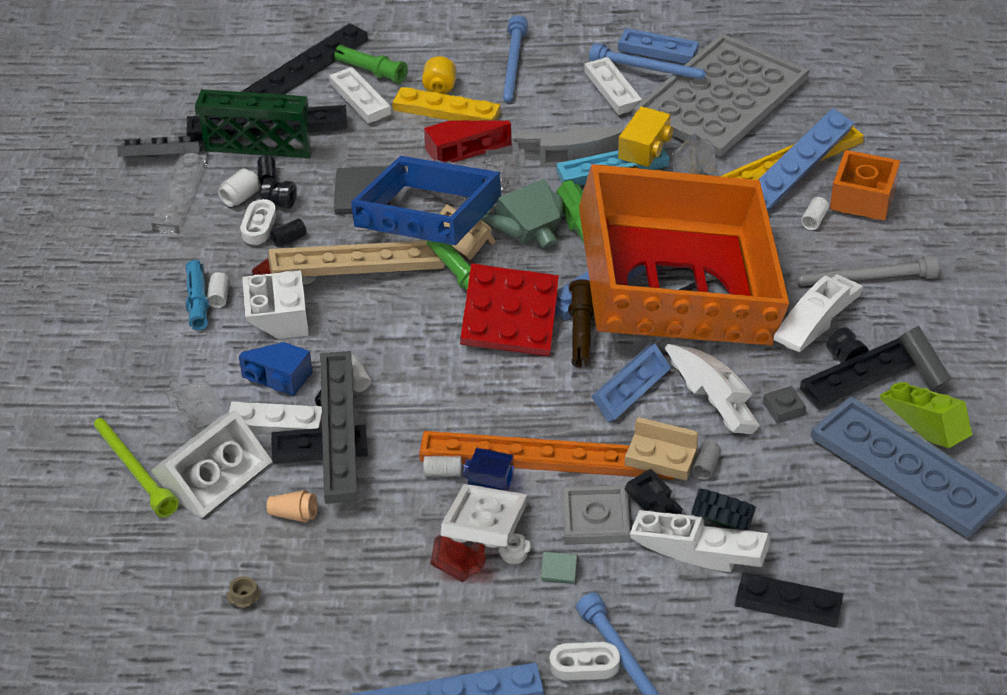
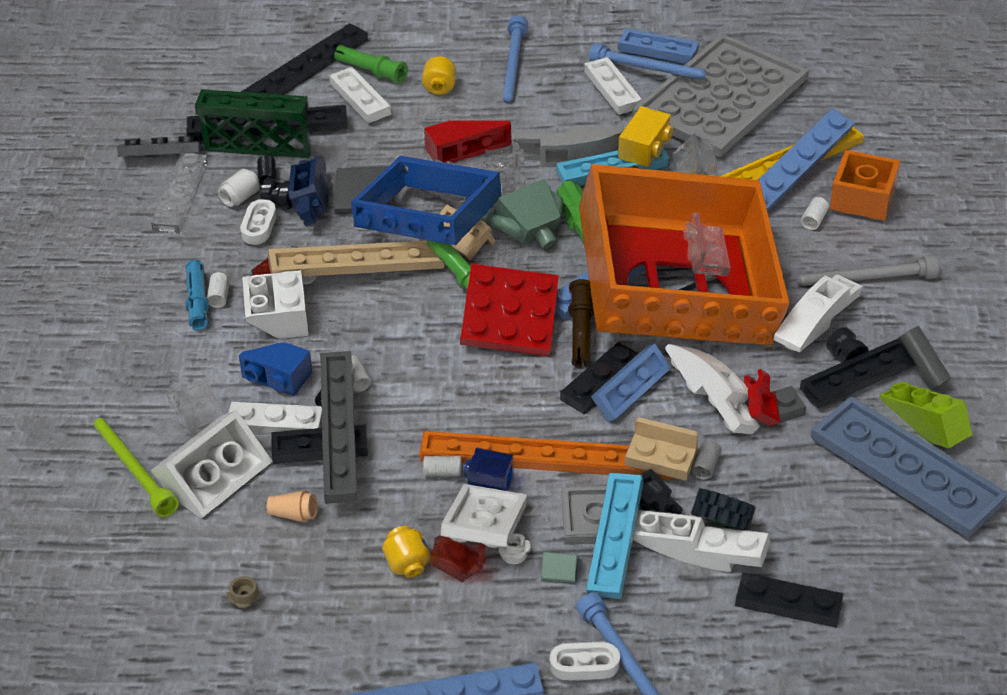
(284, 236): black piece -> none
(309, 189): none -> dark blue hinge
(406, 551): none -> yellow head
(443, 106): yellow plate -> none
(580, 390): none -> black plate
(615, 535): none -> medium azure plate
(706, 248): none -> clear bracket
(762, 402): none -> red plate

